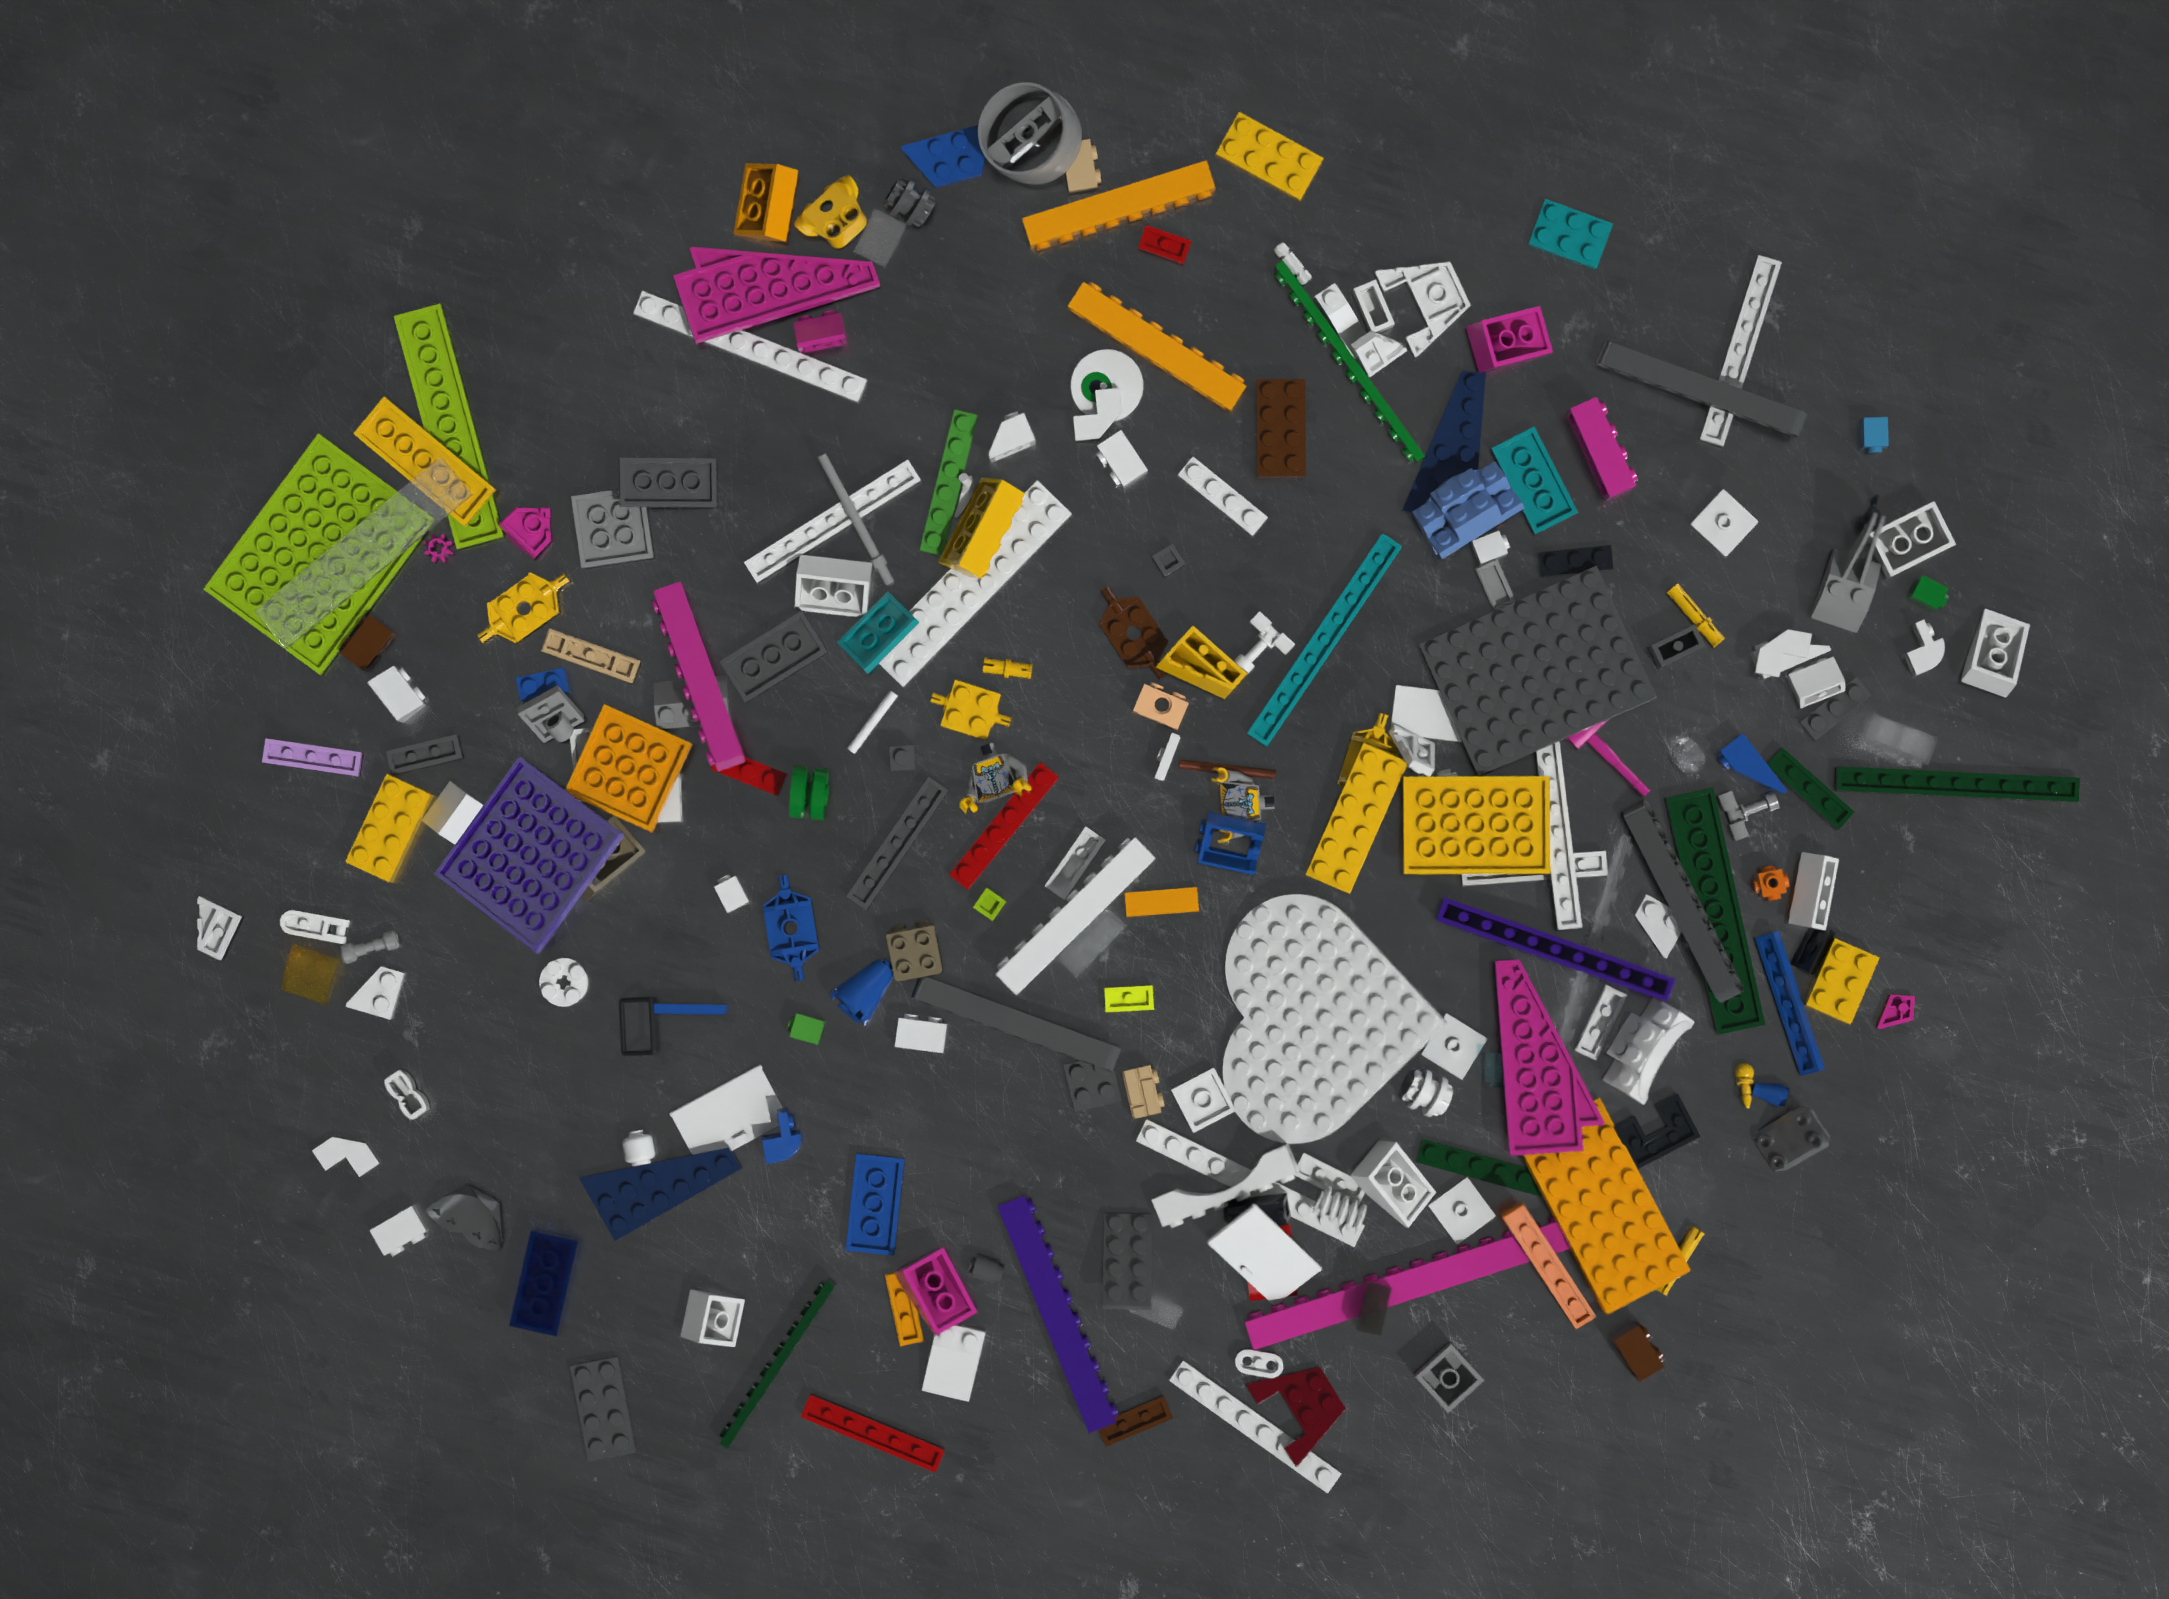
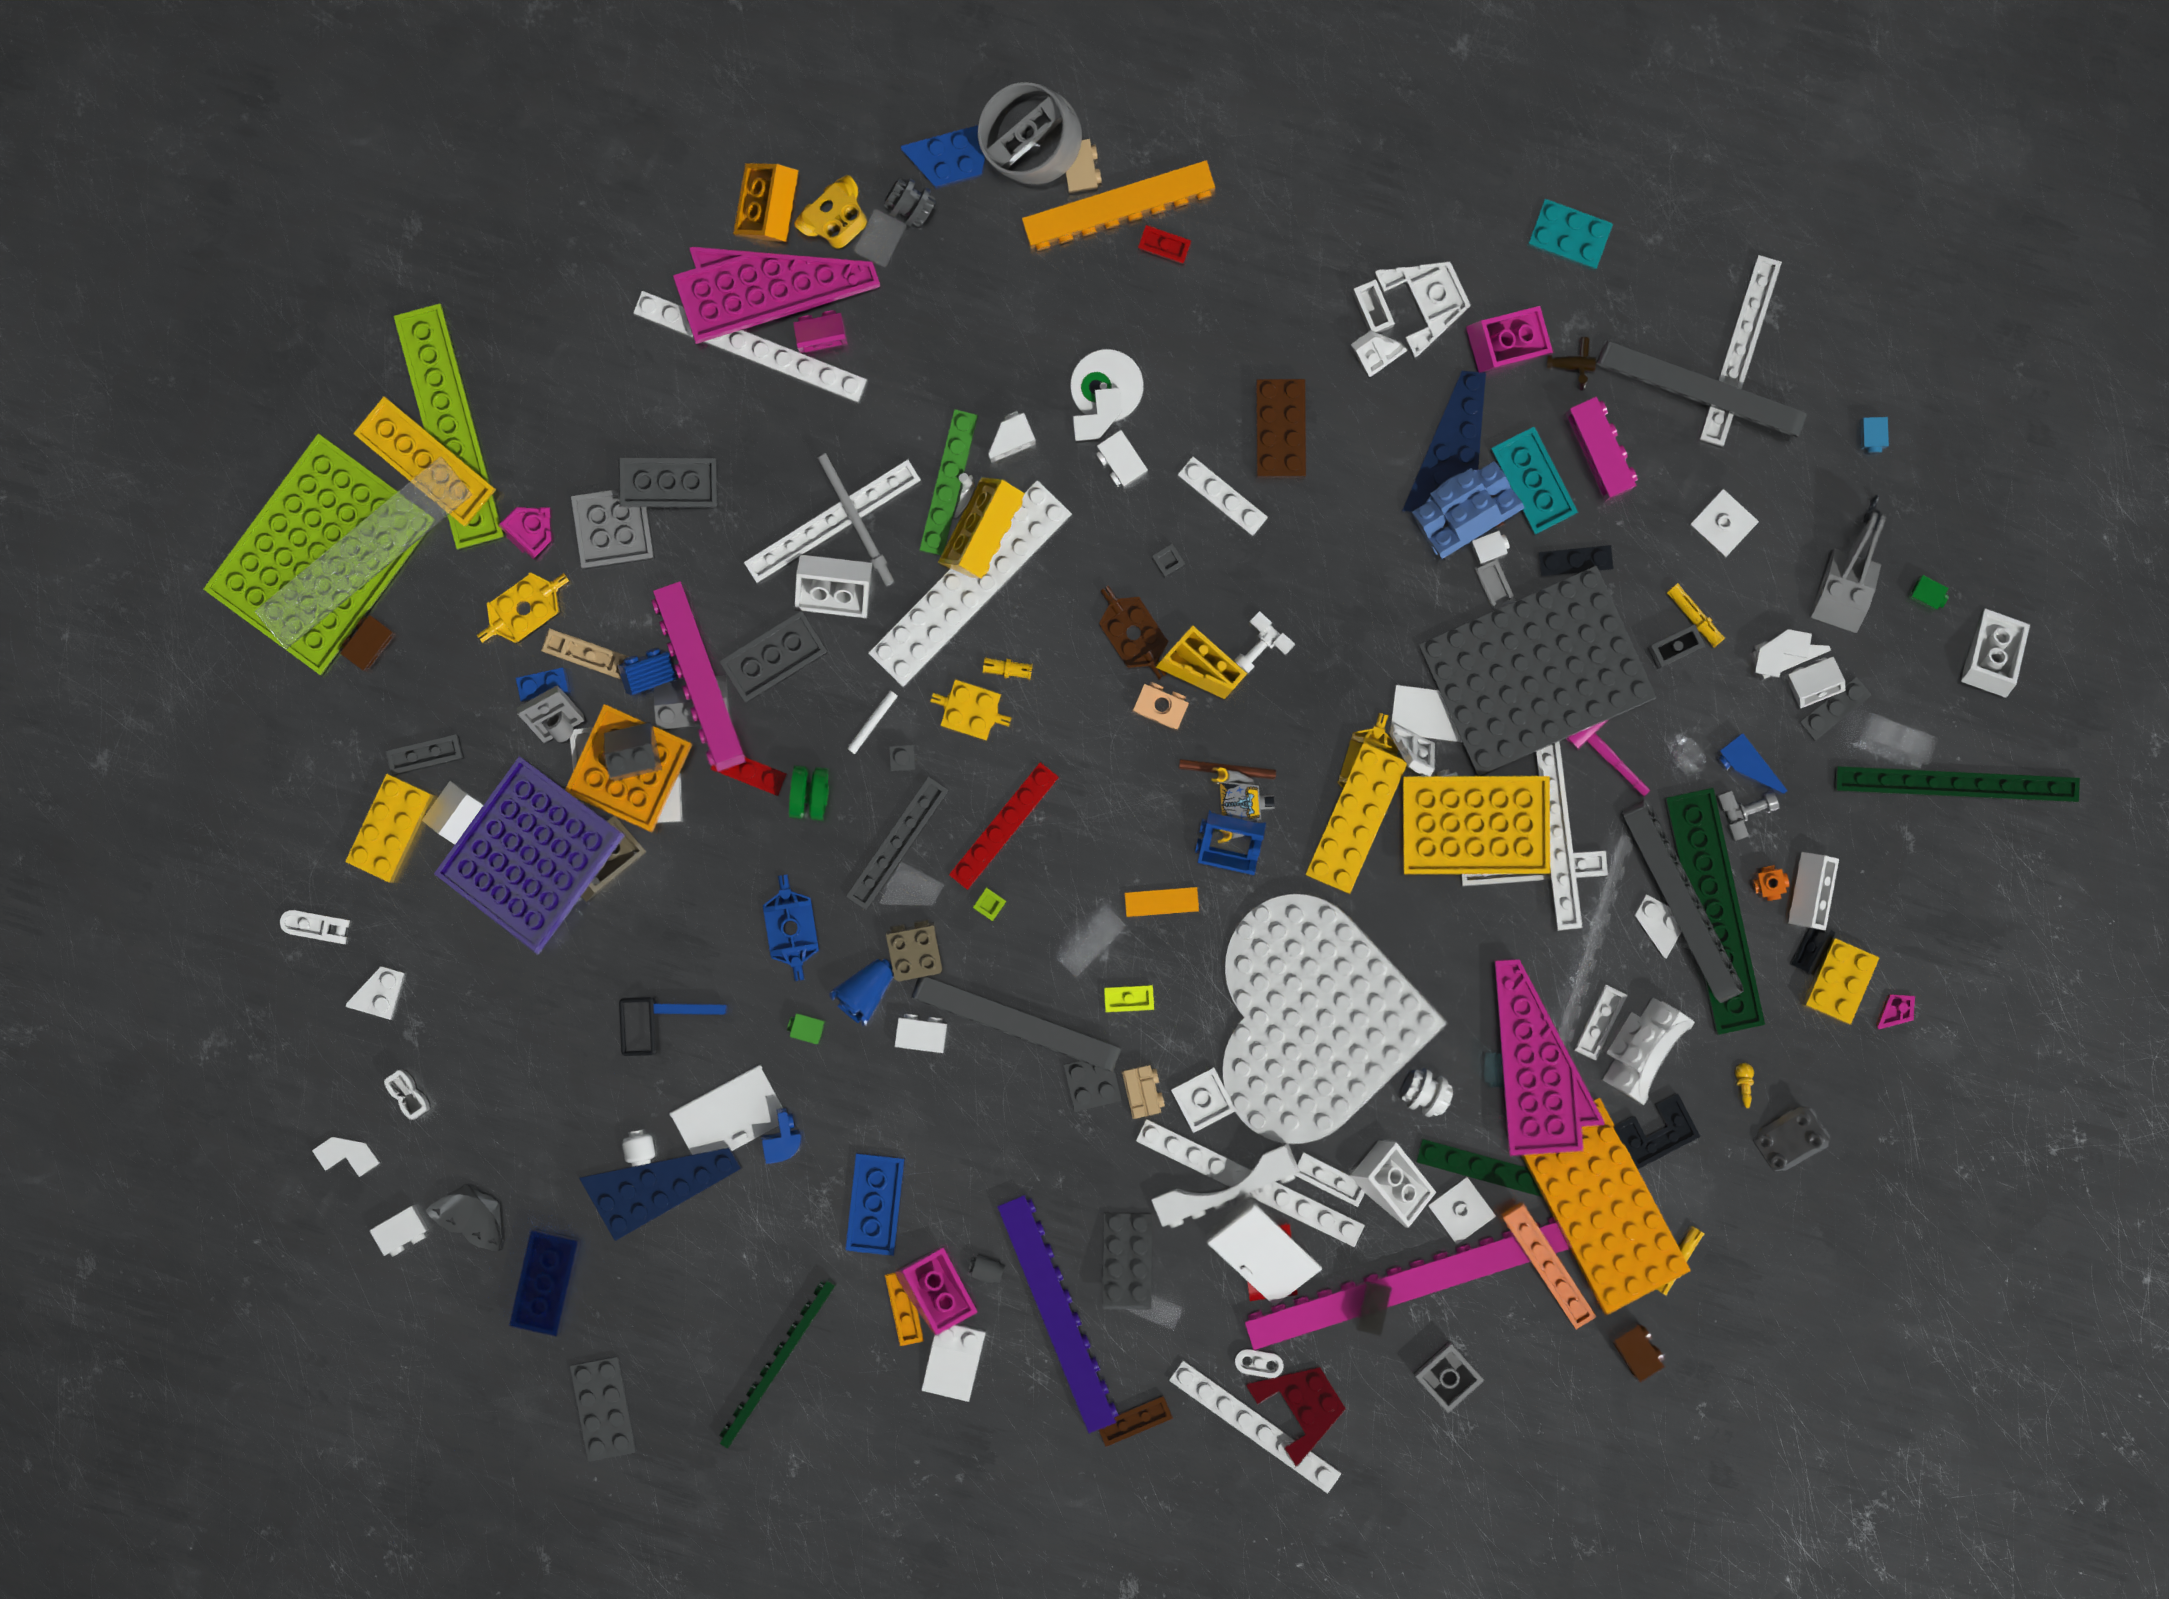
(215, 928): white wing -> none
(310, 973): clear yellow slope -> none
(312, 757): lavender plate -> none
(351, 952): light grey piece -> none
(397, 693): white slope -> none
(445, 550): dark pink gear -> none
(555, 971): white plate -> none
(631, 752): none -> dark grey slope
(646, 671): none -> blue brick
(712, 1318): white slope -> none
(731, 893): white brick -> none
(872, 1433): red plate -> none
(878, 632): teal plate -> none
(911, 888): none -> clear wing
(994, 778): torso -> none
(1075, 863): white plate -> none
(1075, 916): white brick -> none
(1156, 346): light orange brick -> none
(1165, 757): white plate -> none
(1269, 156): yellow plate -> none
(1274, 1206): black brick -> none
(1293, 263): white axle -> none
(1324, 640): teal plate -> none
(1340, 316): white slope -> none
(1340, 1208): white piece -> none
(1342, 354): green plate -> none
(1454, 1047): white plate -> none
(1556, 949): dark purple brick -> none
(1577, 363): none -> dark brown piece
(1772, 1093): blue cone -> none
(1789, 1003): blue plate -> none
(1810, 788): dark green plate -> none
(1911, 540): white brick -> none
(1928, 654): white brick -> none

